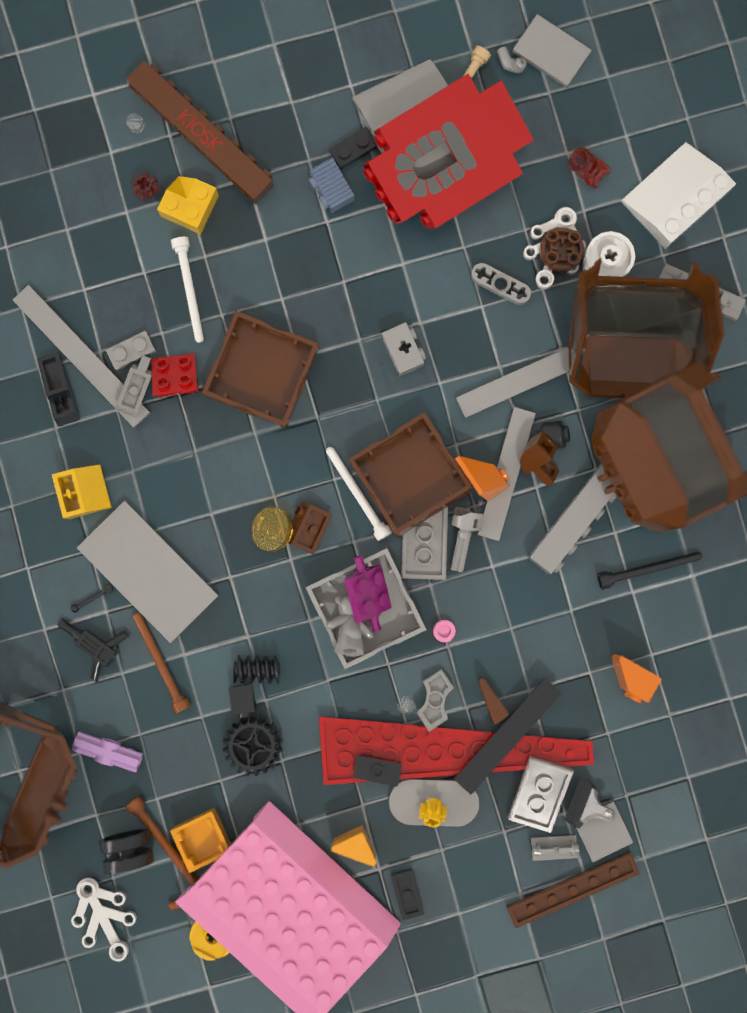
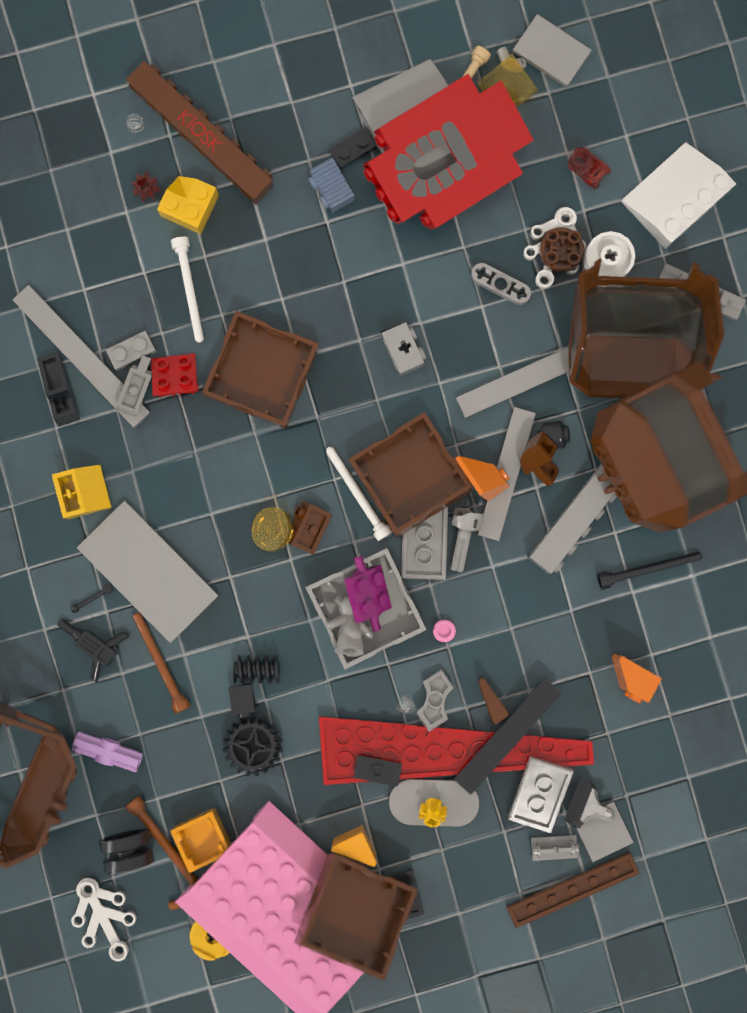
(355, 916): none -> reddish brown tile
(514, 79): none -> clear yellow plate

